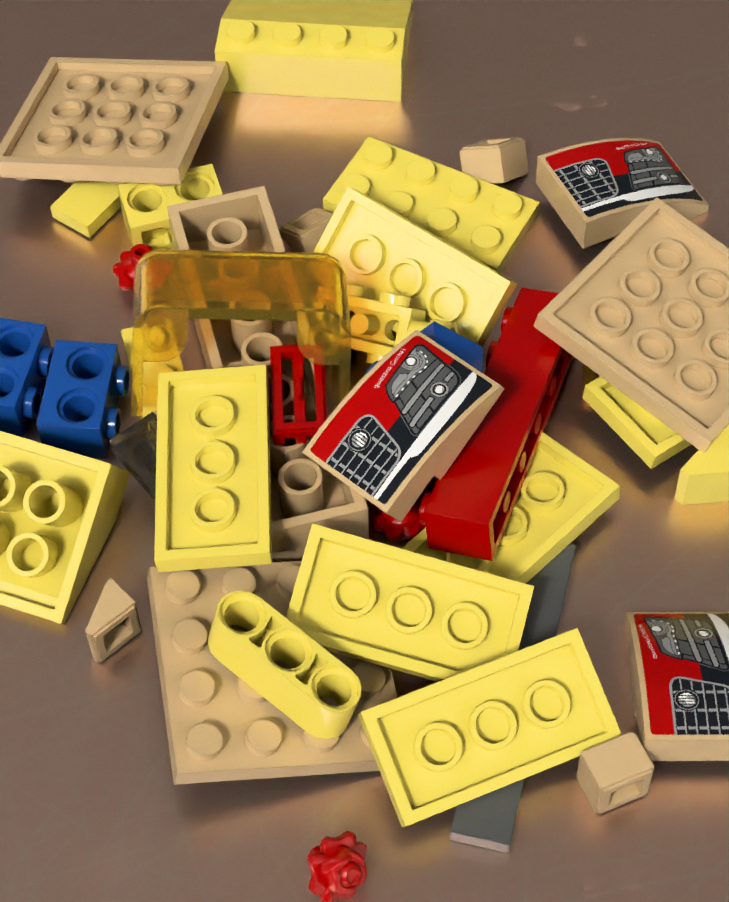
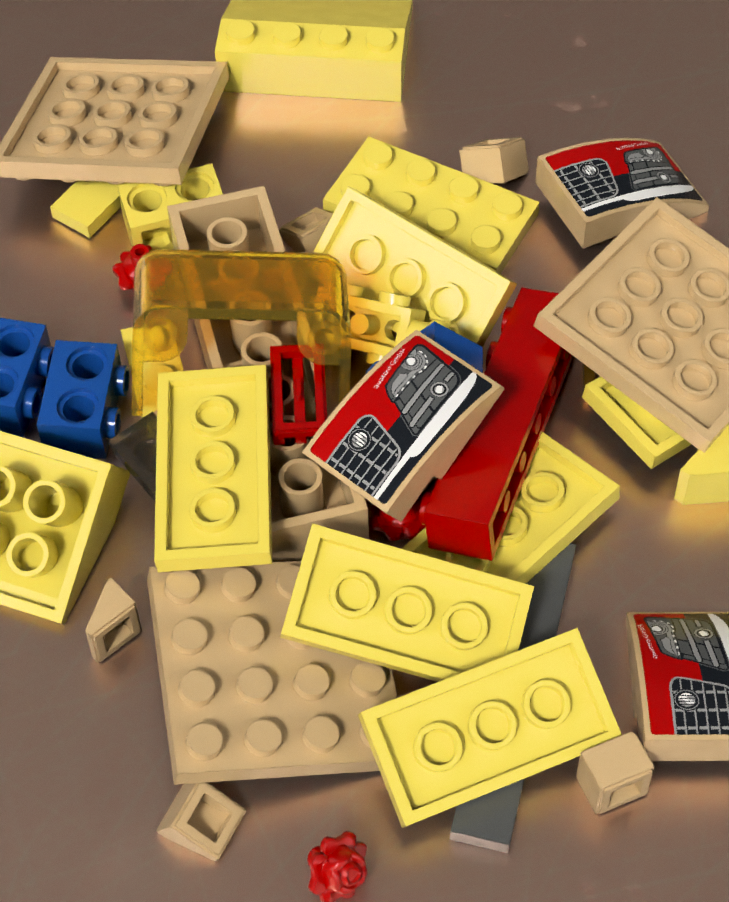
(201, 819): none -> tan slope
(292, 690): light yellow beam -> none

